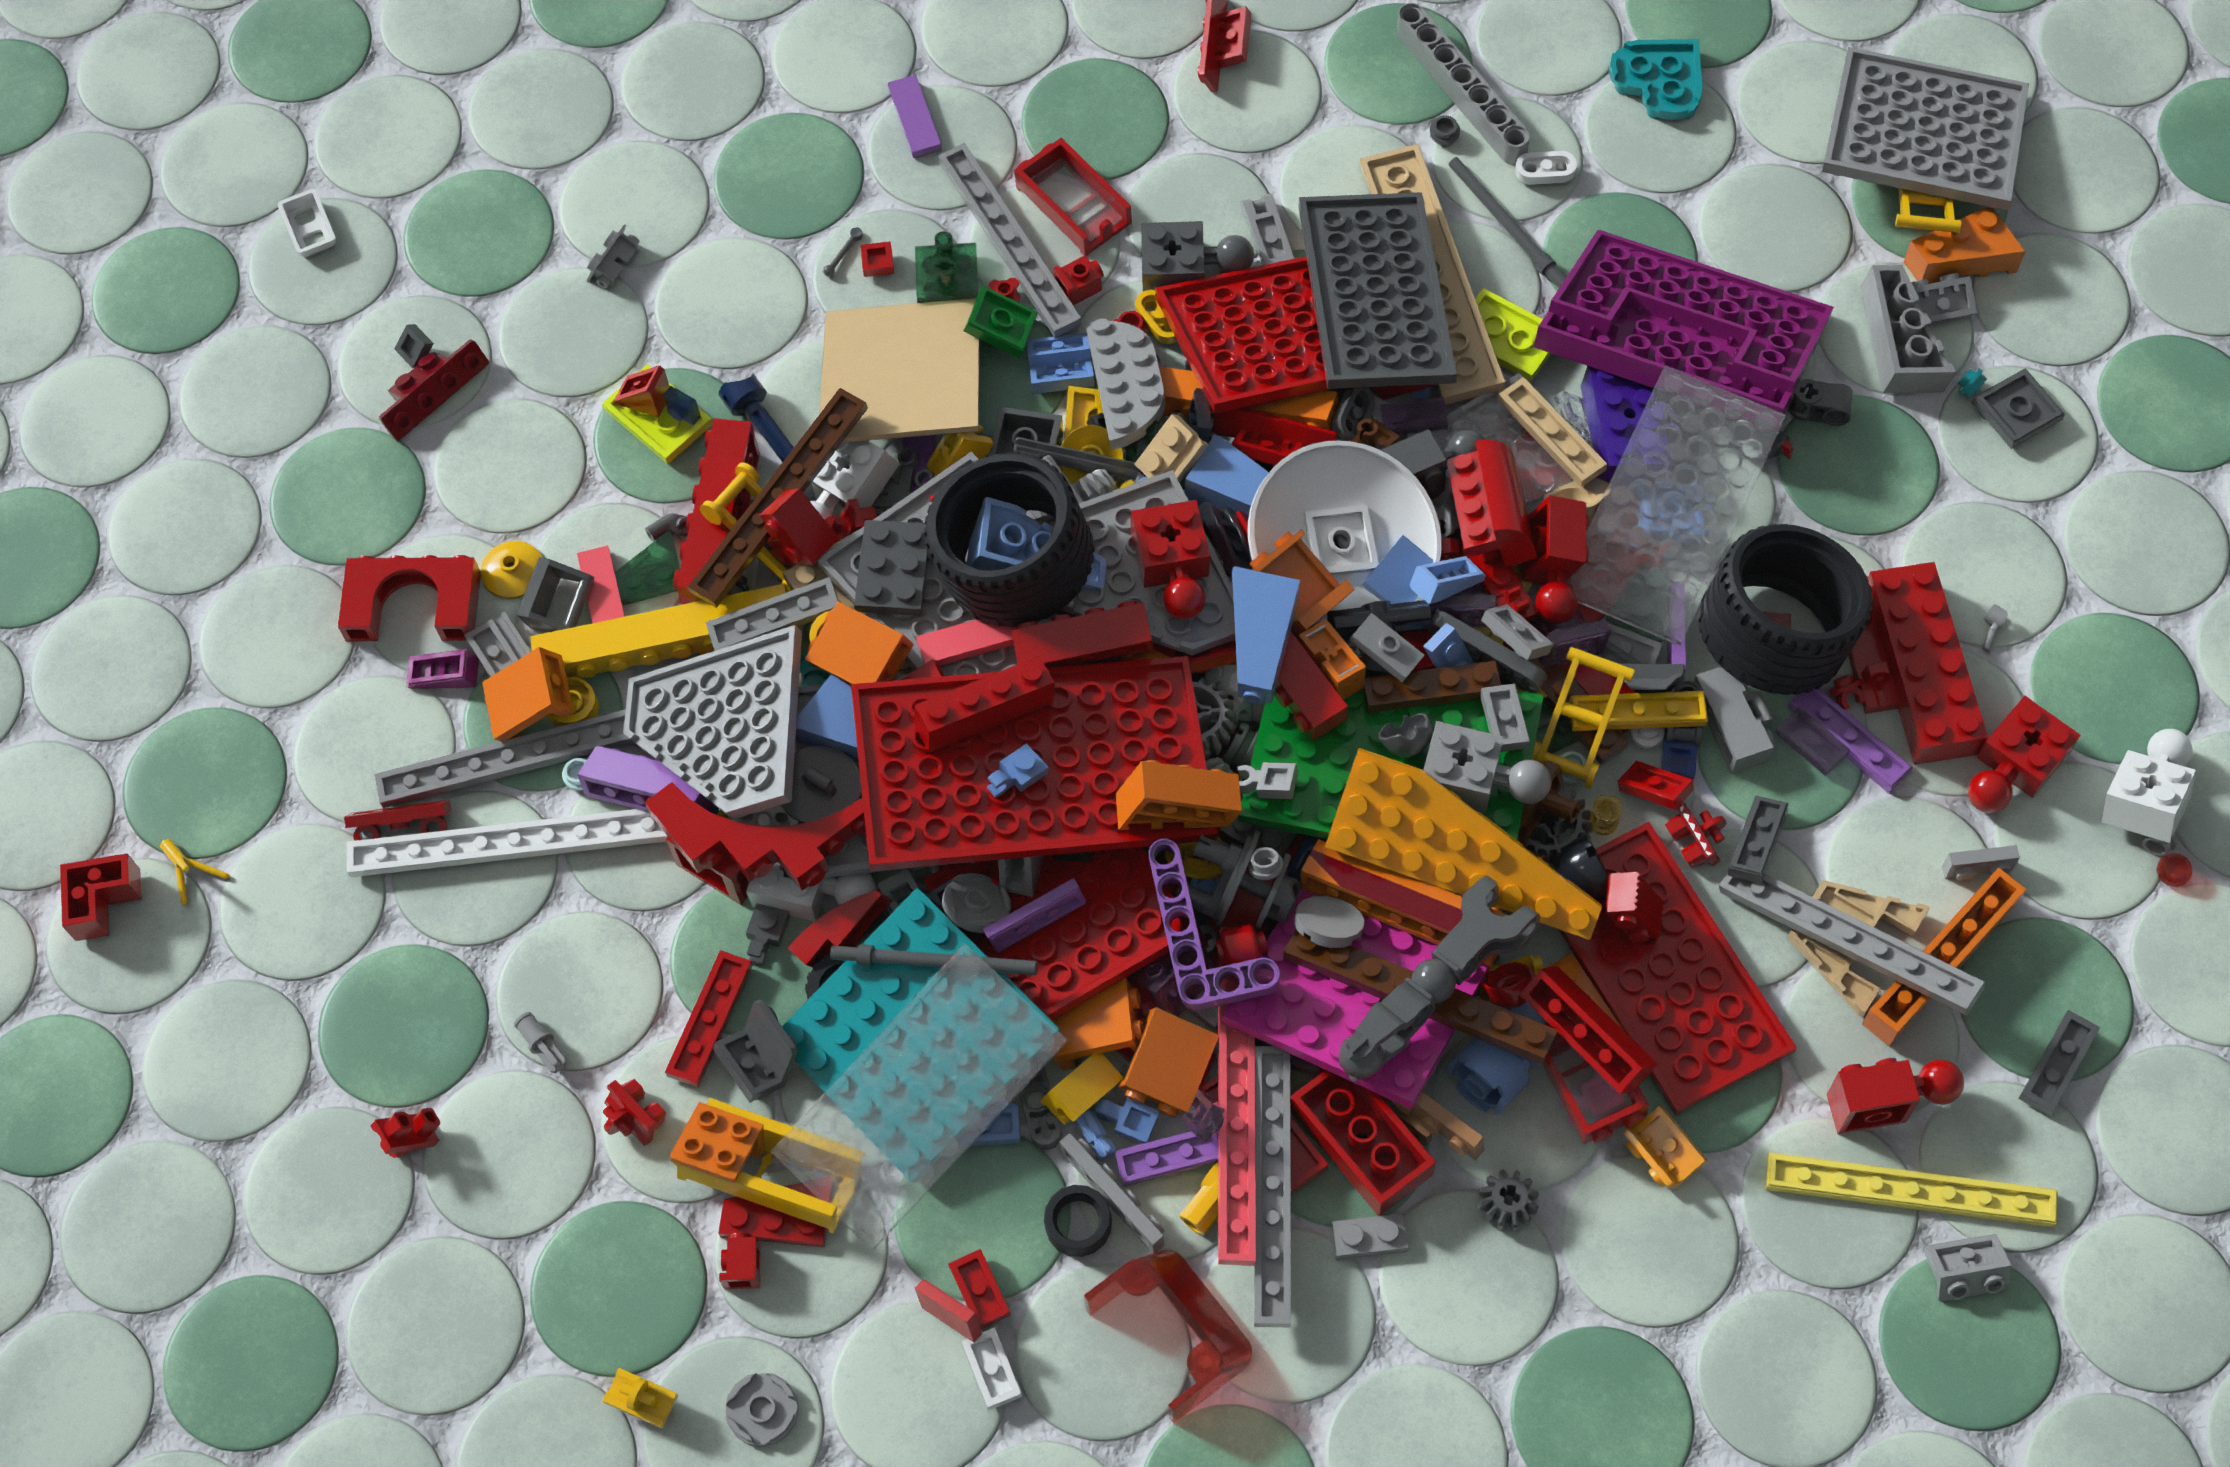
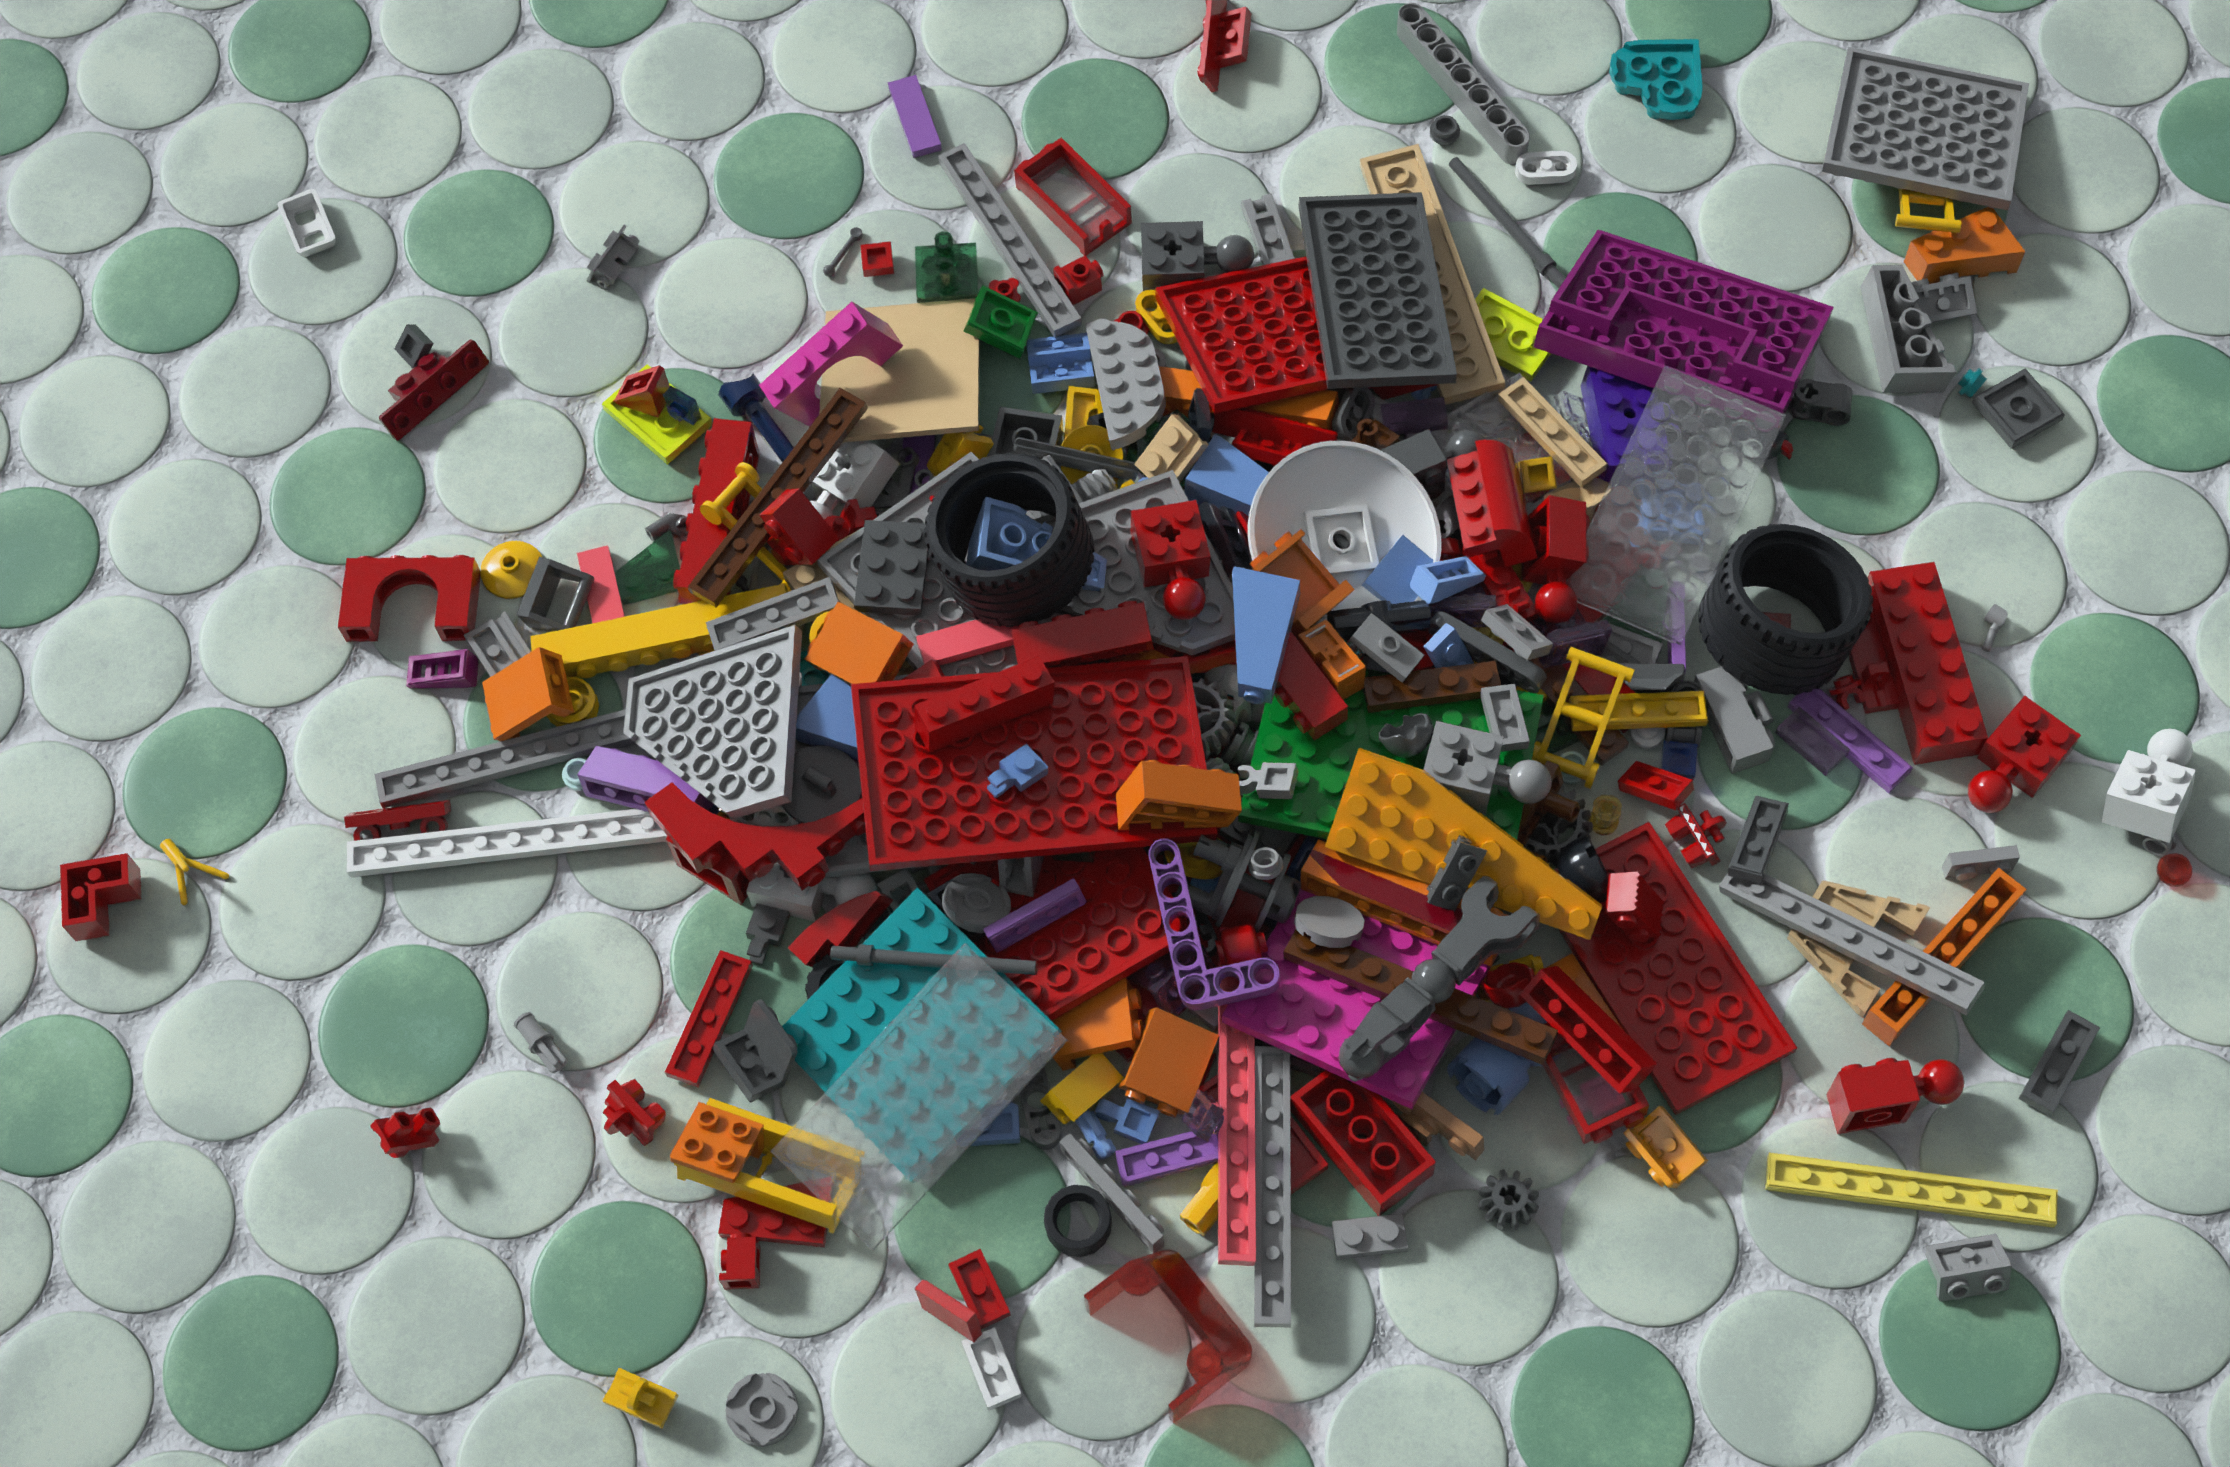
(849, 334): none -> dark pink arch
(1455, 878): none -> dark grey hinge
(1537, 474): none -> yellow slope

